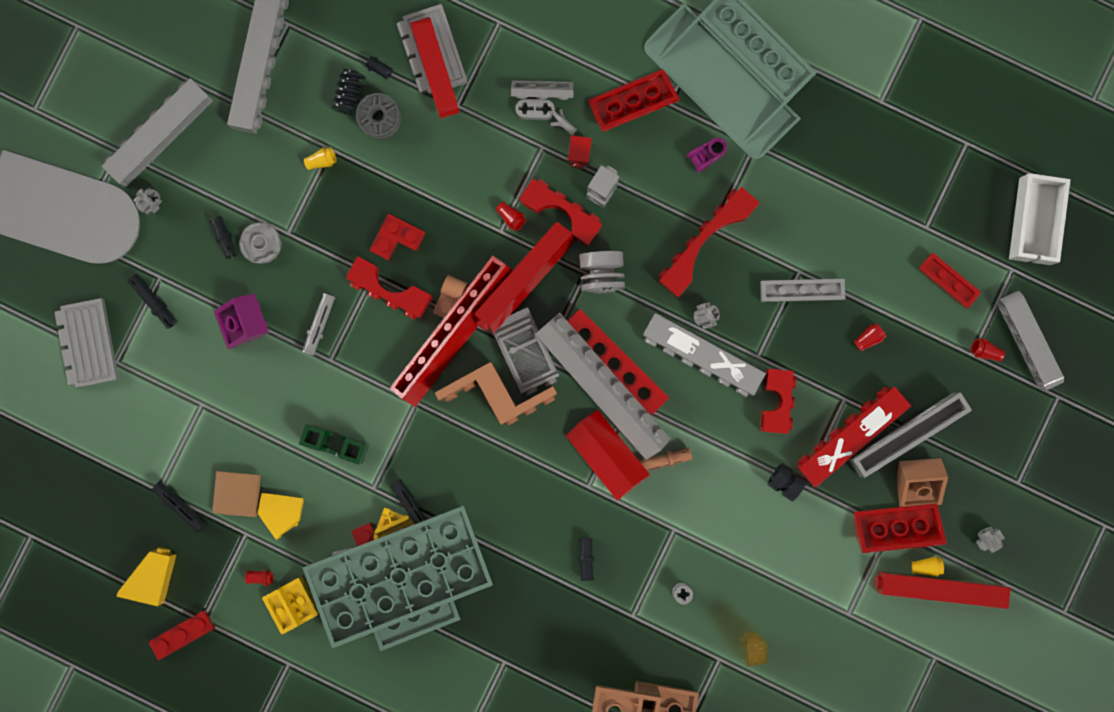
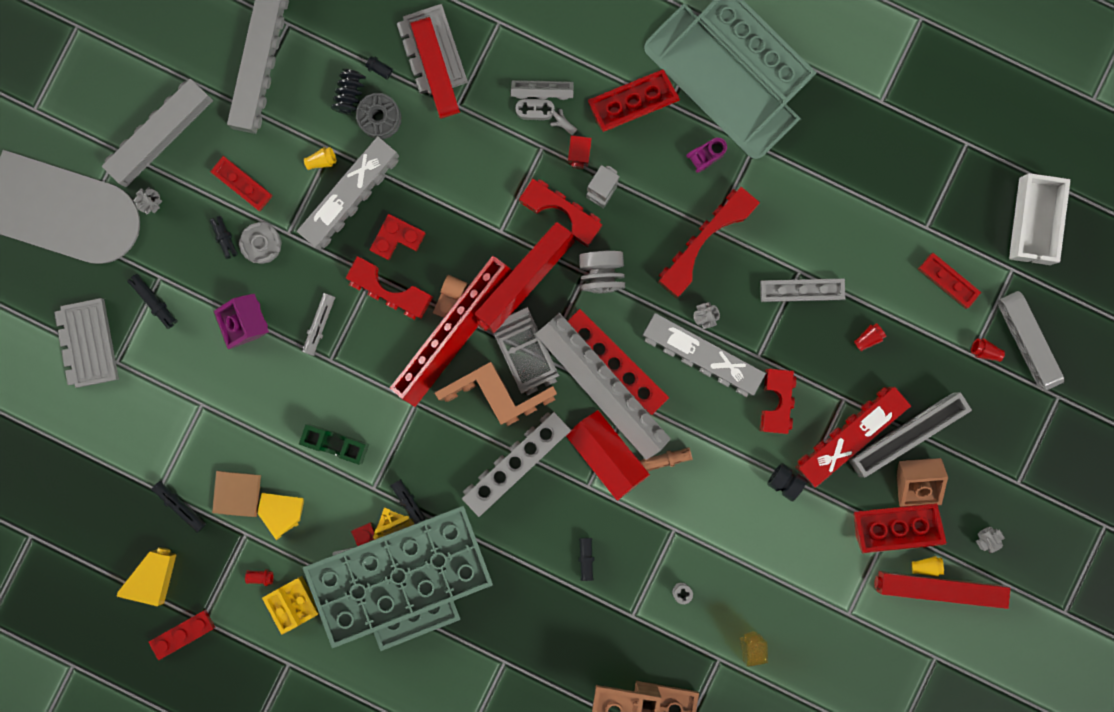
(241, 183): none -> red plate
(348, 193): none -> light grey brick
(479, 503): none -> light grey brick
(513, 218): red cone -> none

